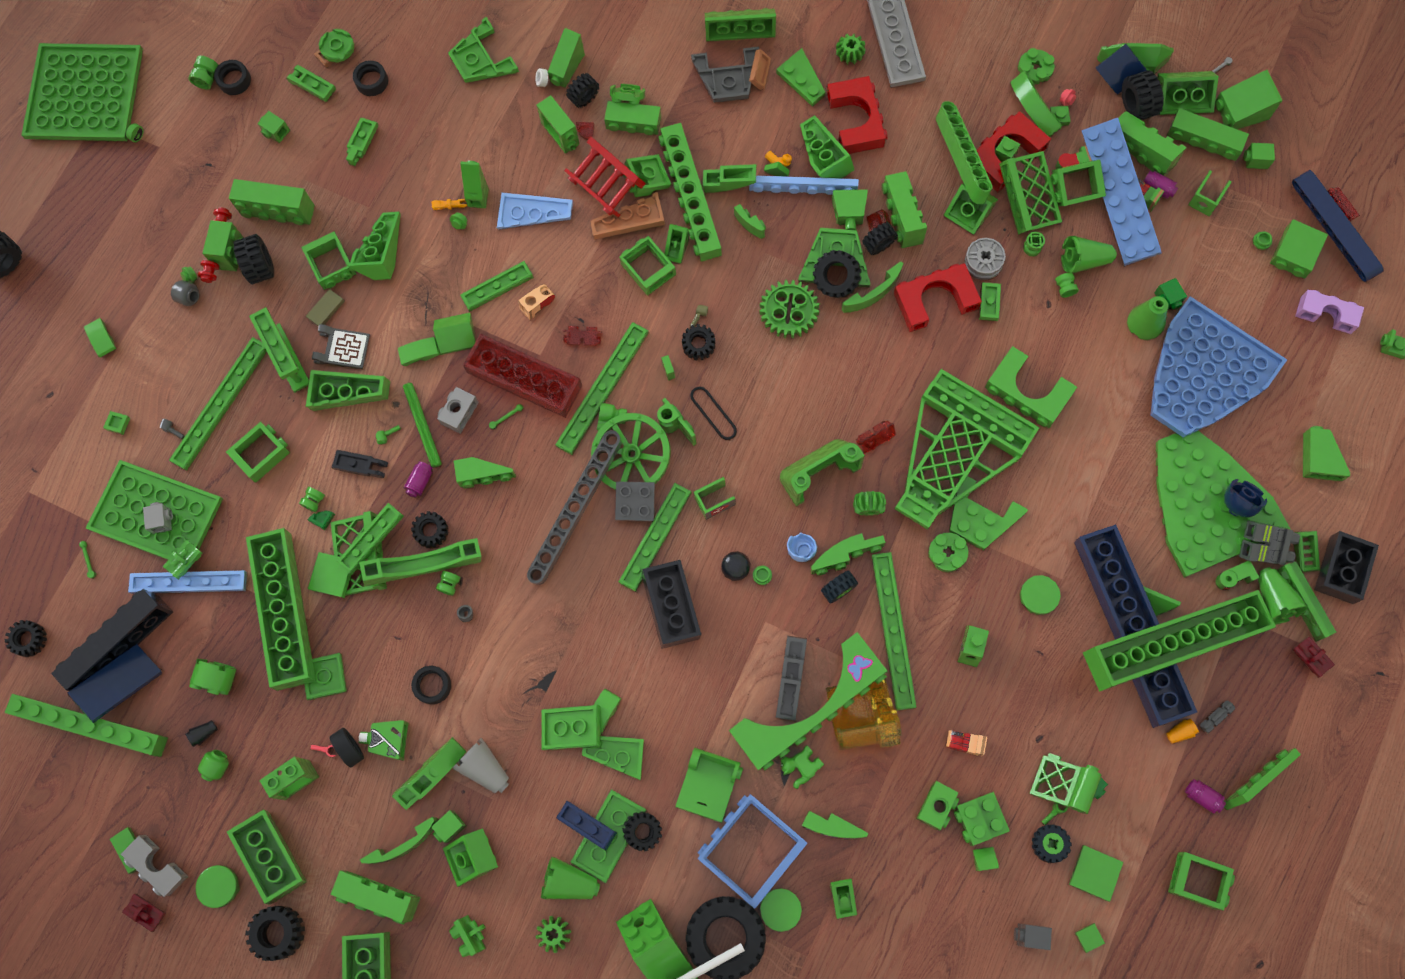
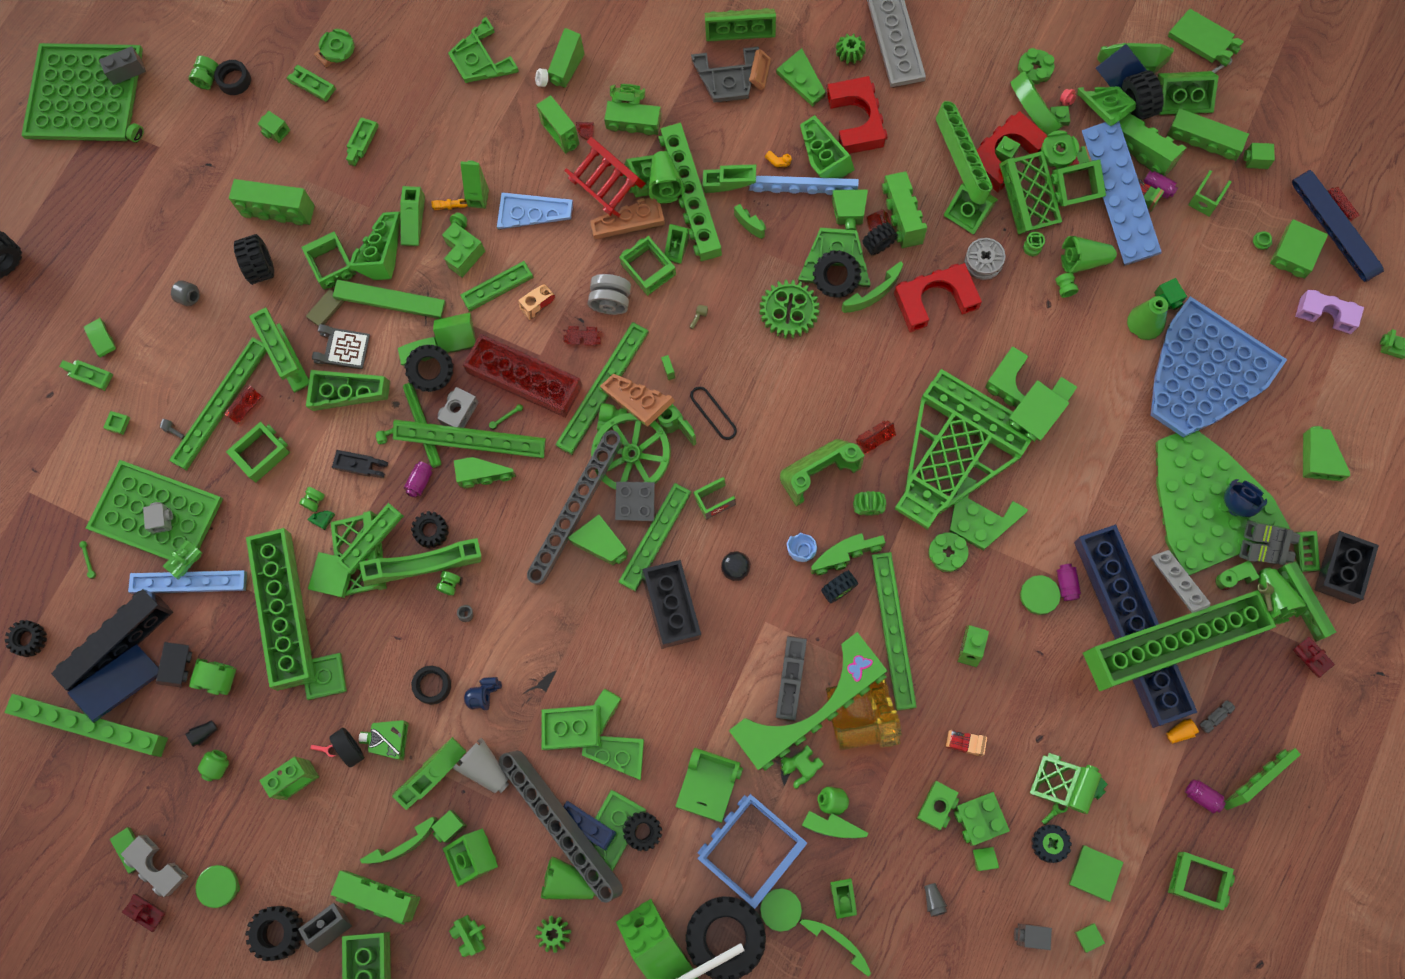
(87, 374): none -> bright green hinge
(122, 65): none -> dark grey brick
(173, 665): none -> black brick
(188, 274): bright green plate -> none
(219, 246): bright green brick -> none
(243, 404): none -> clear red hinge
(266, 857): bright green brick -> none
(325, 927): none -> dark grey brick
(364, 68): black tyre -> none
(389, 299): none -> bright green tile
(411, 215): none -> bright green slope
(414, 376): none -> black tyre
(465, 249): none -> bright green brick
(469, 438): none -> bright green tile
(480, 696): none -> dark blue piece
(568, 829): none -> dark grey beam
(582, 90): black tyre -> none
(599, 541): none -> bright green slope
(609, 294): none -> light grey wheel
(637, 399): none -> nougat wing
(664, 180): none -> bright green cone
(694, 332): black tyre -> none
(762, 575): bright green plate -> none
(776, 169): bright green tile -> none
(833, 800): none -> bright green head
(858, 960): none -> bright green slope
(934, 900): none -> dark grey cone
(990, 301): bright green plate -> none
(1038, 411): none -> bright green brick
(1065, 141): none -> bright green plate
(1068, 582): none -> magenta head
(1108, 102): none -> bright green wing
(1160, 602): bright green slope -> none
(1180, 581): none -> light grey bracket
(1205, 38): none -> bright green tile
(1249, 101): bright green slope -> none
(1267, 594): none -> olive hand

